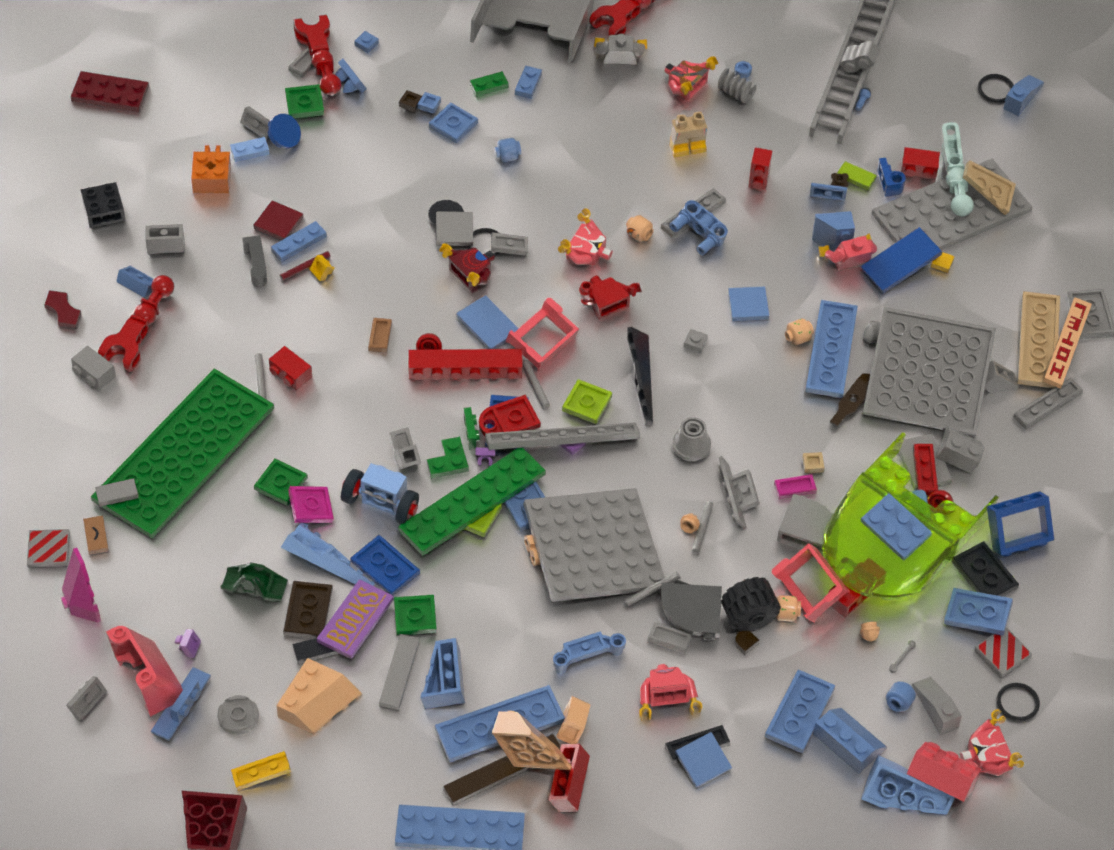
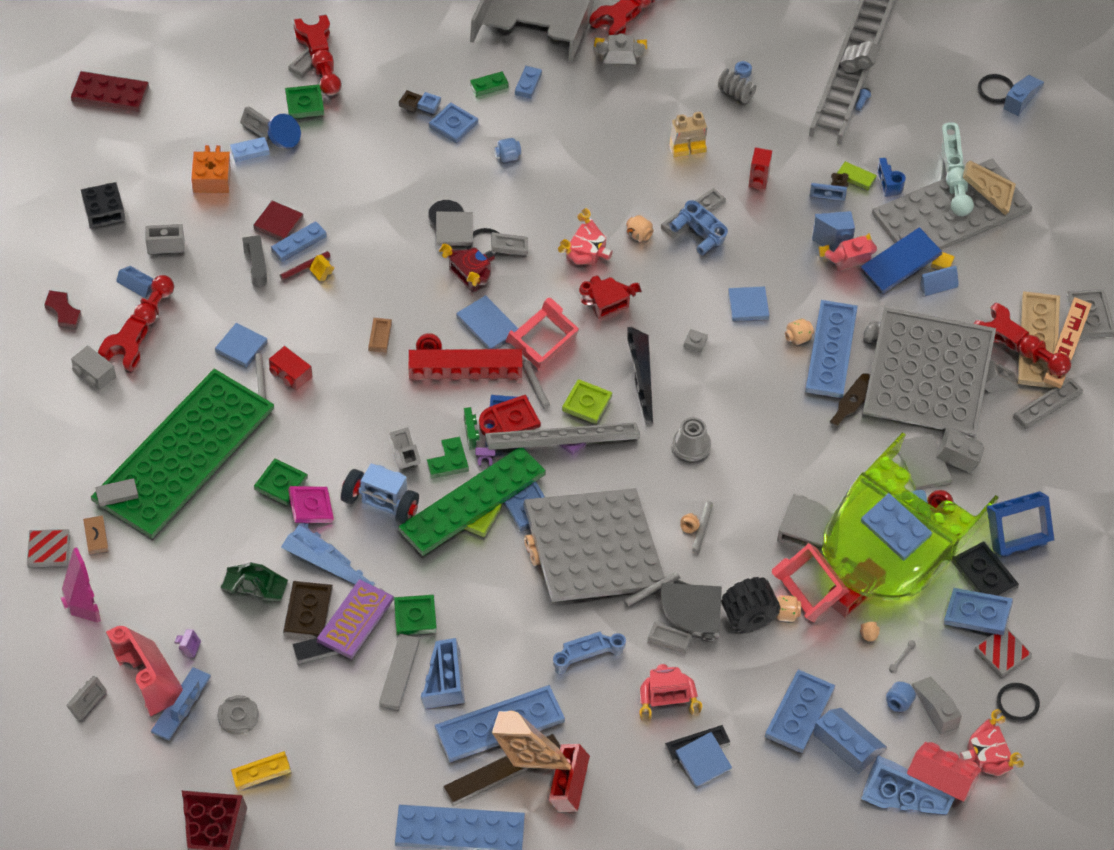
(241, 345): none -> medium blue tile
(315, 697): light nougat wedge -> none
(353, 82): medium blue tile -> none
(366, 41): medium blue plate -> none
(385, 565): blue tile -> none
(575, 720): light nougat slope -> none
(689, 77): torso -> none
(740, 490): light grey bracket -> none
(746, 641): dark brown tile -> none
(798, 485): dark pink tile -> none
(813, 462): tan plate -> none
(920, 163): red brick -> none
(925, 468): red tile -> none
(939, 280): none -> medium blue slope
(1028, 345): none -> red piece

